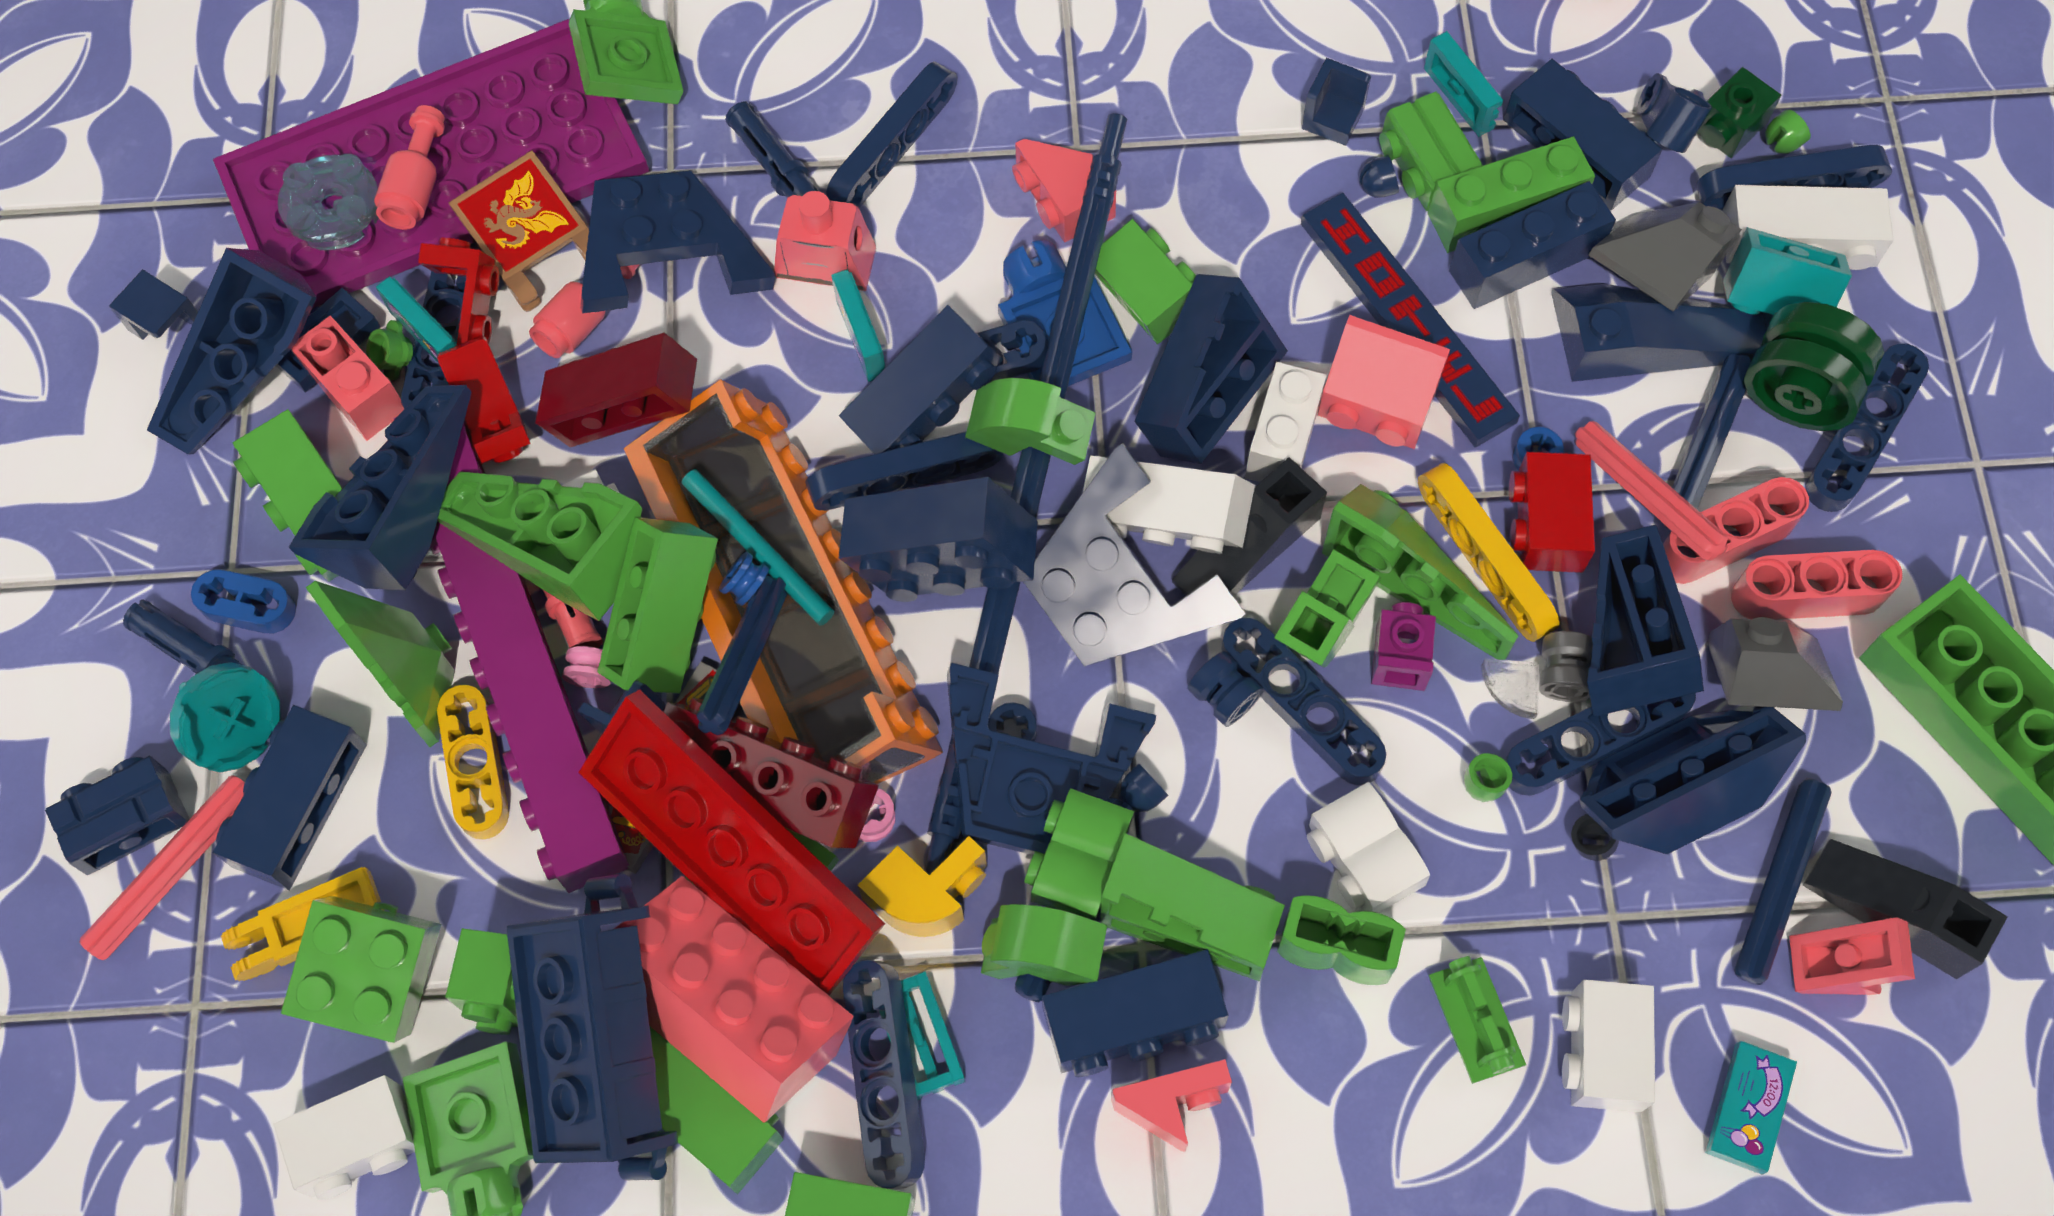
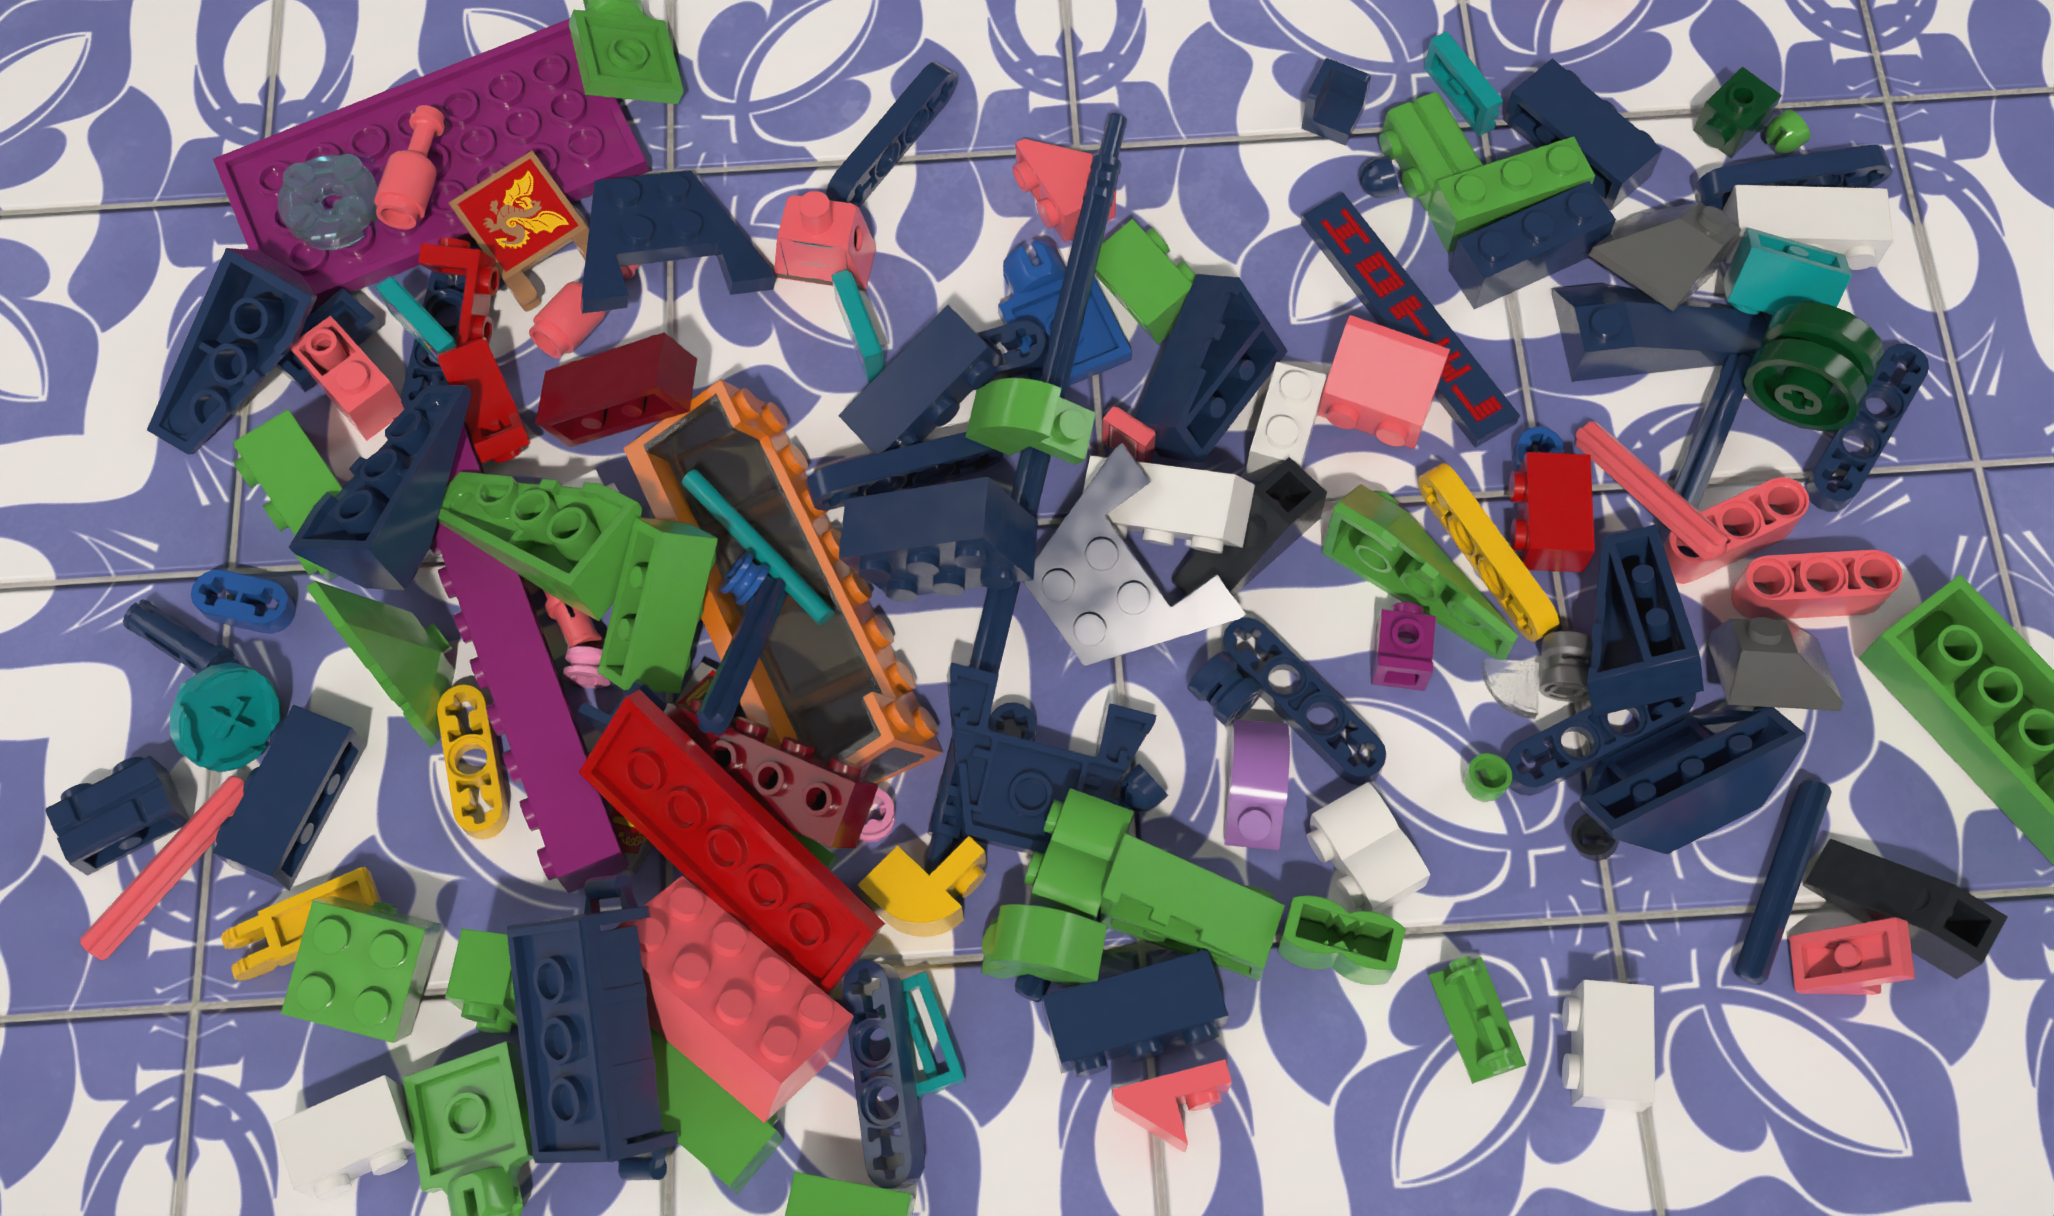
(151, 306): dark blue panel -> none
(389, 349): bright green plate -> none
(787, 175): dark blue pin -> none
(1123, 428): none -> coral tile
(1257, 784): none -> medium lavender brick
(1328, 611): bright green brick -> none
(1672, 113): dark blue piece -> none
(1751, 1107): teal tile -> none

